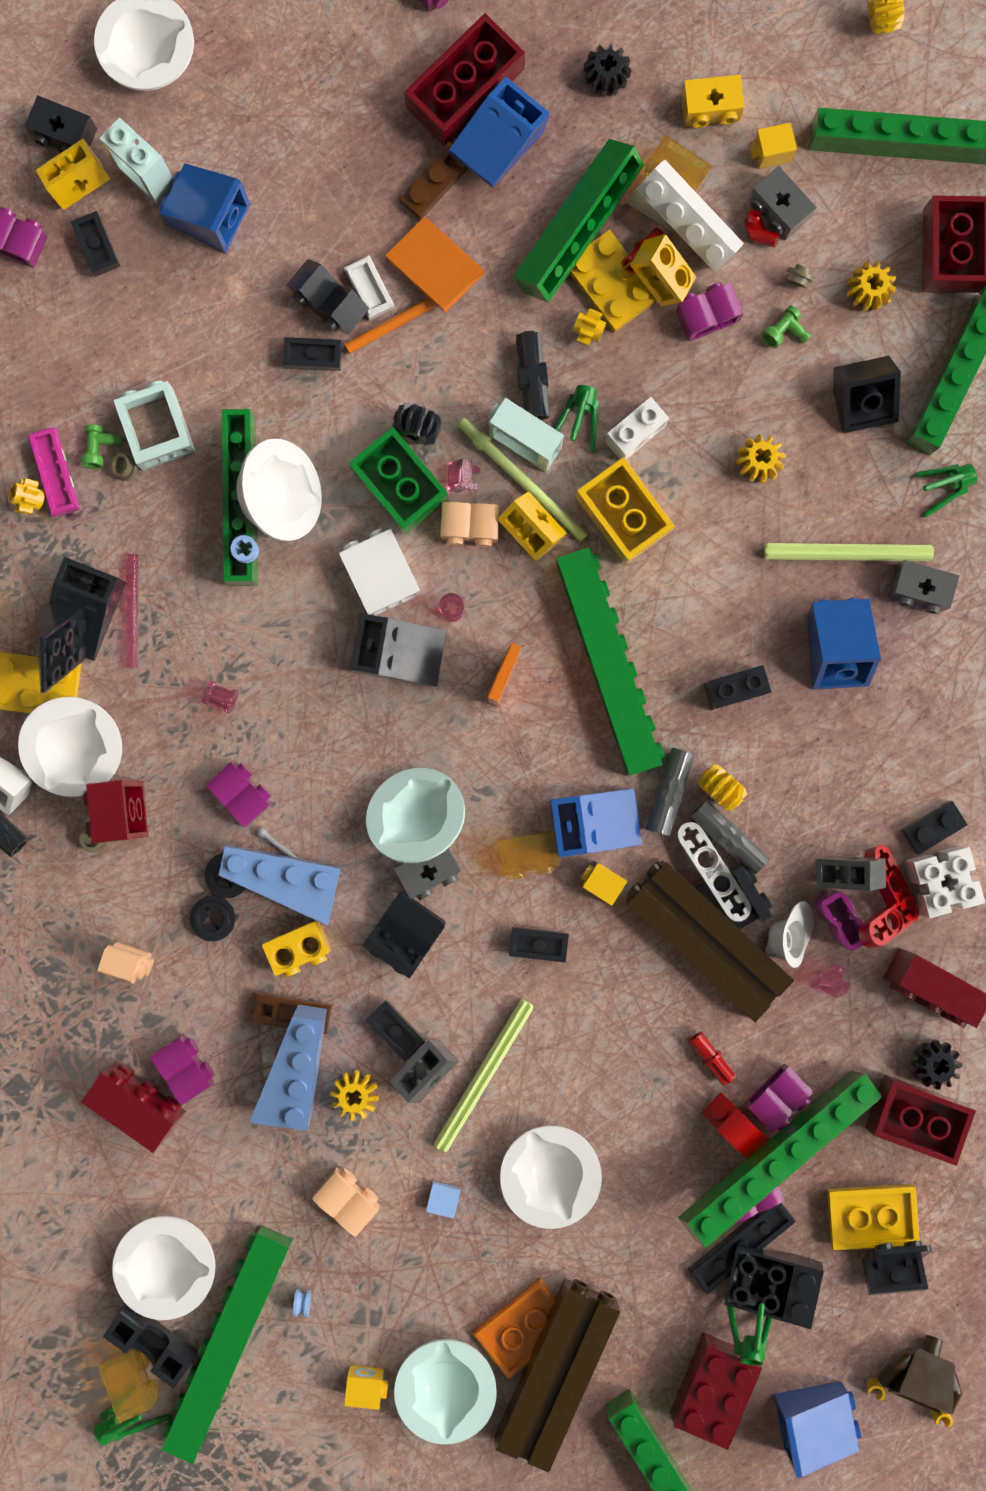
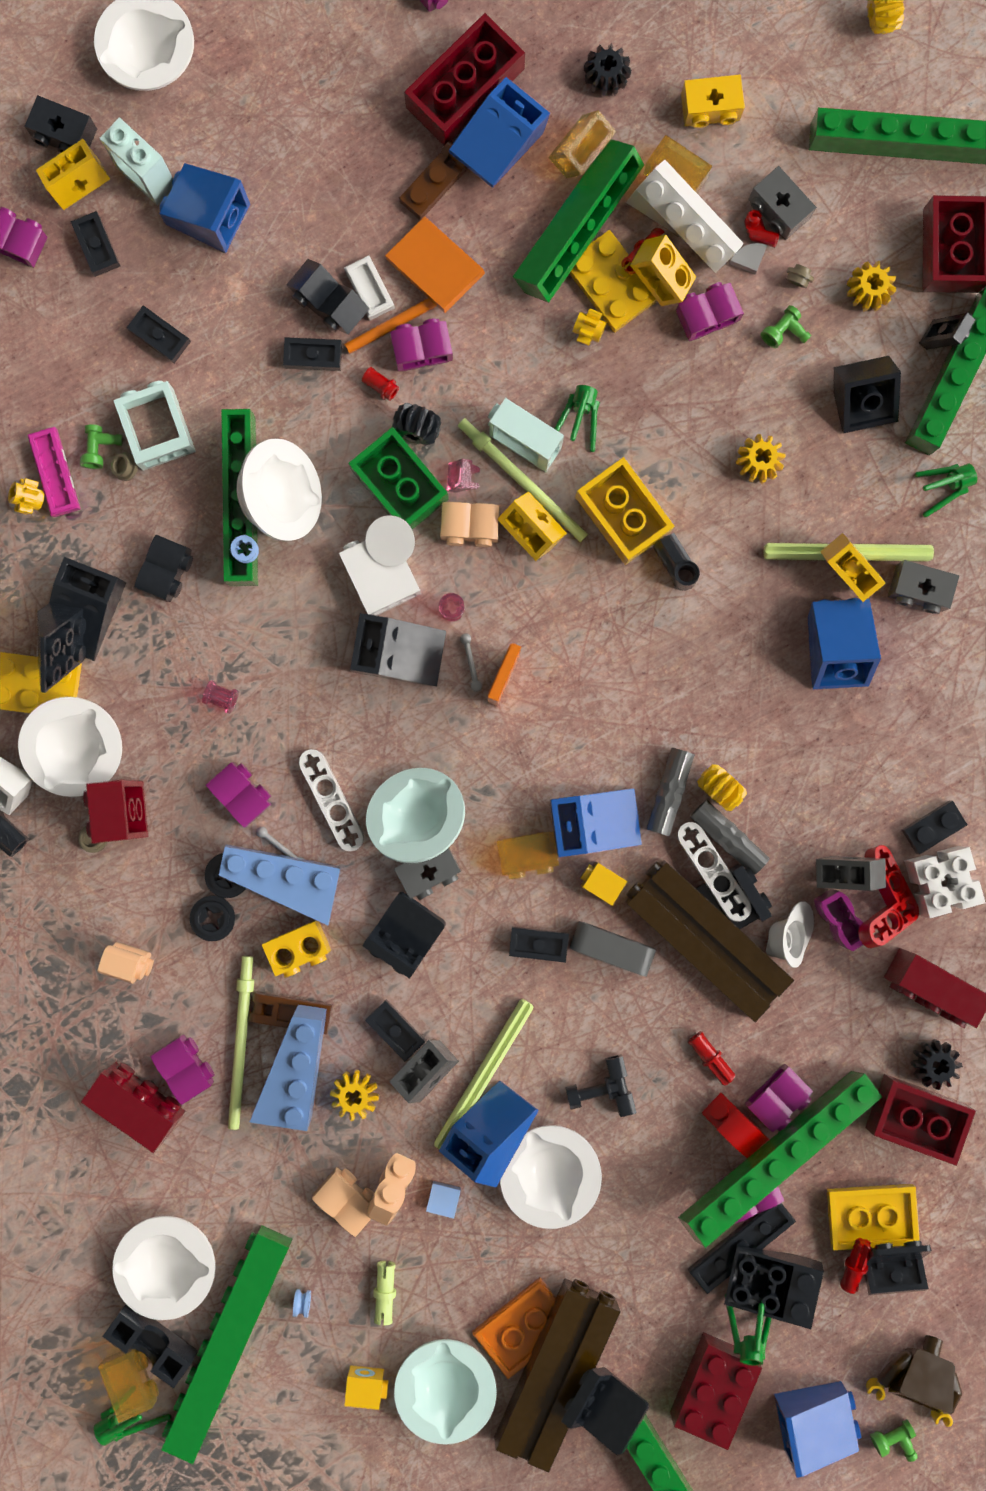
(132, 612): clear pink bar -> none
(158, 334): none -> black plate
(163, 568): none -> black brick
(245, 986): none -> yellowish green bar
(335, 798): none -> white beam
(381, 384): none -> red pin
(384, 1292): none -> yellowish green pin
(390, 540): none -> white sticker
(391, 1189): none -> light nougat brick
(421, 345): none -> magenta brick
(475, 685): none -> light grey hinge
(489, 1134): none -> blue slope
(532, 374): black piece -> none
(582, 144): none -> clear yellow brick
(606, 1409): none -> black bracket
(609, 662): green brick -> none
(612, 948): none -> dark grey beam
(614, 1087): none -> black bar
(636, 429): white brick -> none
(676, 559): none -> black piece
(737, 687): black brick -> none
(749, 257): none -> light grey tile
(774, 145): yellow brick -> none
(831, 981): clear pink tile -> none
(852, 567): none -> yellow brick
(856, 1266): none -> red axle
(902, 1435): none -> bright green piece
(947, 331): none -> black plate

